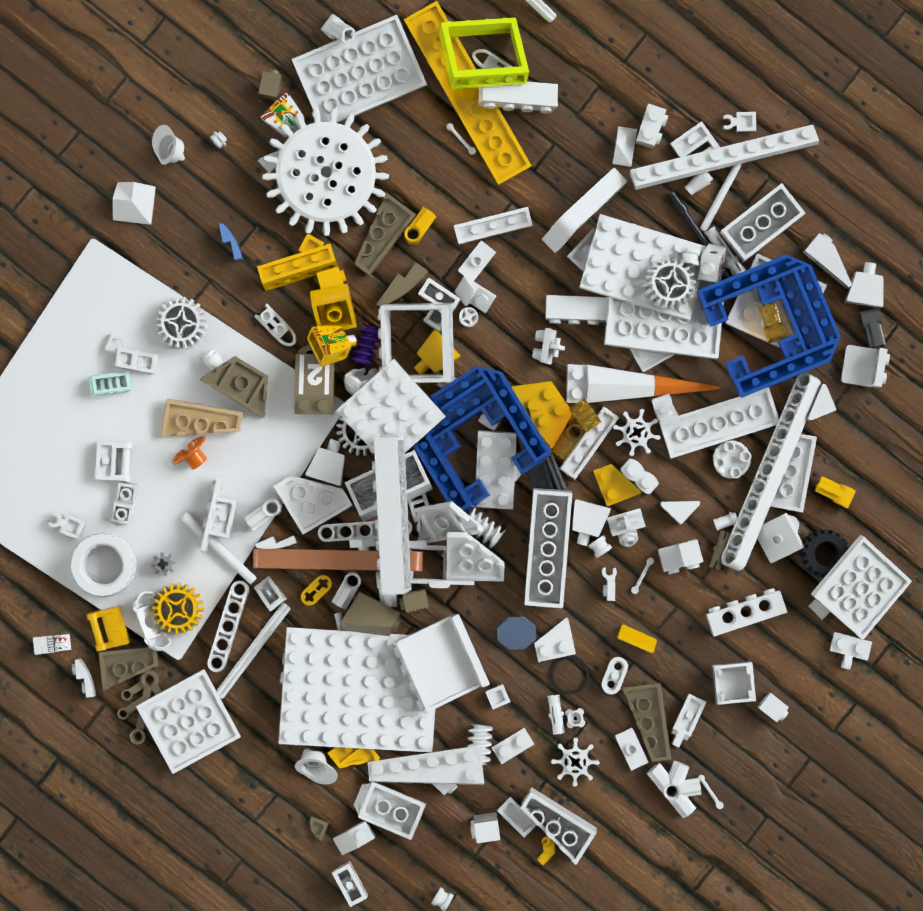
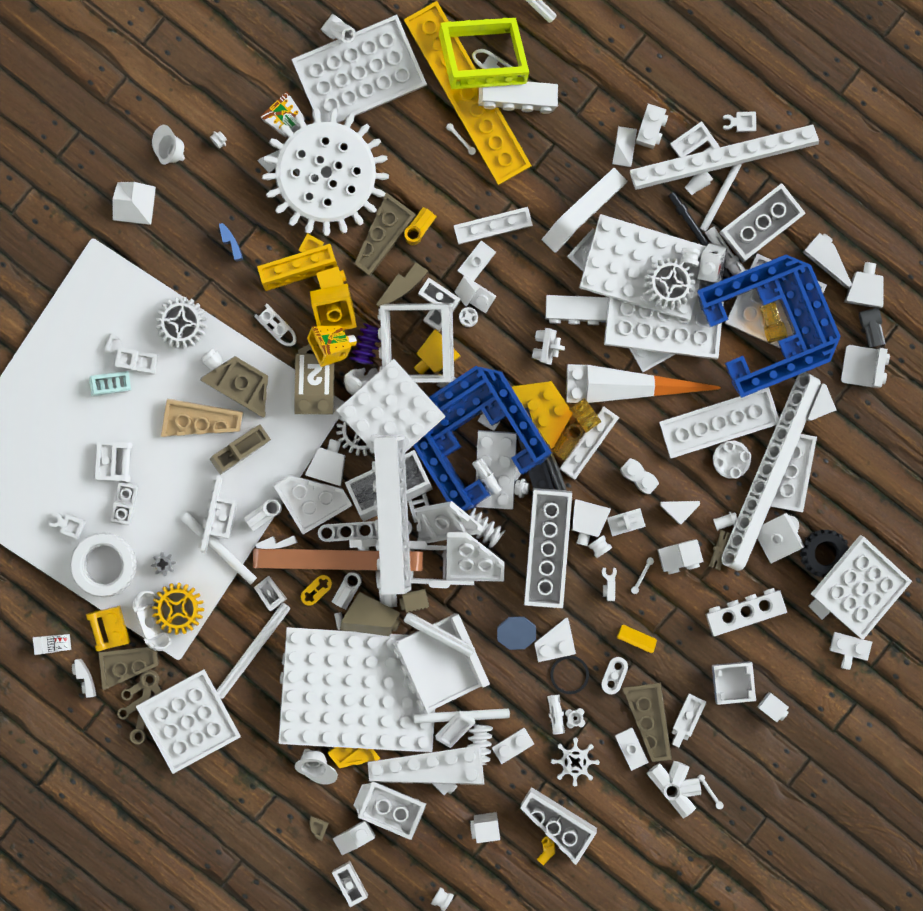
(193, 456): orange wheel -> none
(221, 633): white beam -> none
(240, 449): none -> dark tan slope
(270, 84): dark tan brick -> none
(439, 634): none -> white axle
(447, 716): none -> white piece
(455, 729): none -> white tile
(487, 476): none -> white axle
(497, 696): white plate -> none
(516, 817): white plate -> none
(521, 488): none -> white plate
(614, 485): yellow wing -> none
(628, 539): white plate -> none
(631, 423): white gear -> none
(665, 410): white bracket -> none
(838, 493): yellow piece -> none

